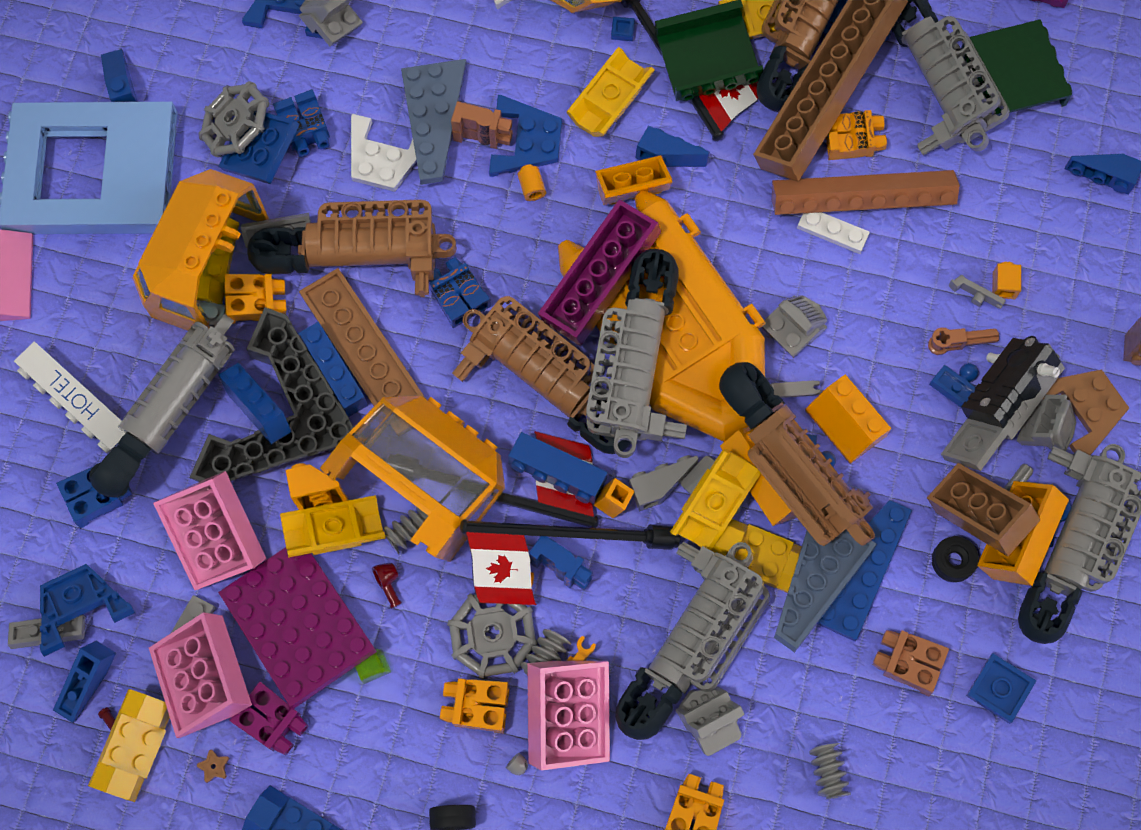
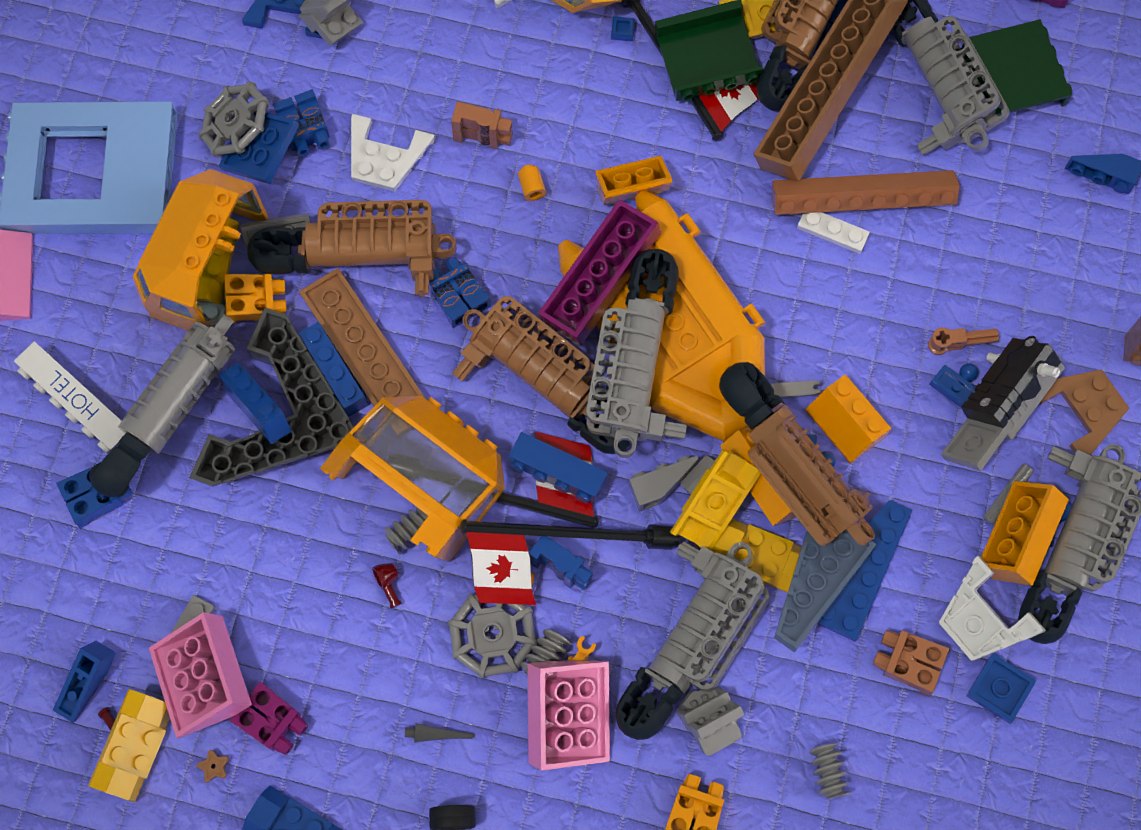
(28, 632): light grey plate -> none
(72, 597): blue wing -> none
(117, 77): blue slope -> none
(210, 531): bright pink slope -> none
(297, 624): magenta plate -> none
(312, 487): light orange slope -> none
(332, 526): yellow piece -> none
(373, 667): clear neon green brick -> none
(427, 733): none -> dark grey piece
(431, 101): sand blue wing -> none
(468, 706): light orange hips -> none
(517, 765): light grey hinge -> none
(536, 137): blue wing -> none
(609, 94): yellow piece -> none
(614, 498): light orange brick -> none
(672, 149): blue slope -> none
(795, 323): light grey piece -> none
(854, 136): light orange hips -> none
(964, 549): black tyre -> none
(976, 625): none -> white wing
(980, 293): light grey piece -> none
(983, 509): medium nougat brick -> none
(1006, 280): light orange brick -> none
(1049, 424): light grey piece -> none

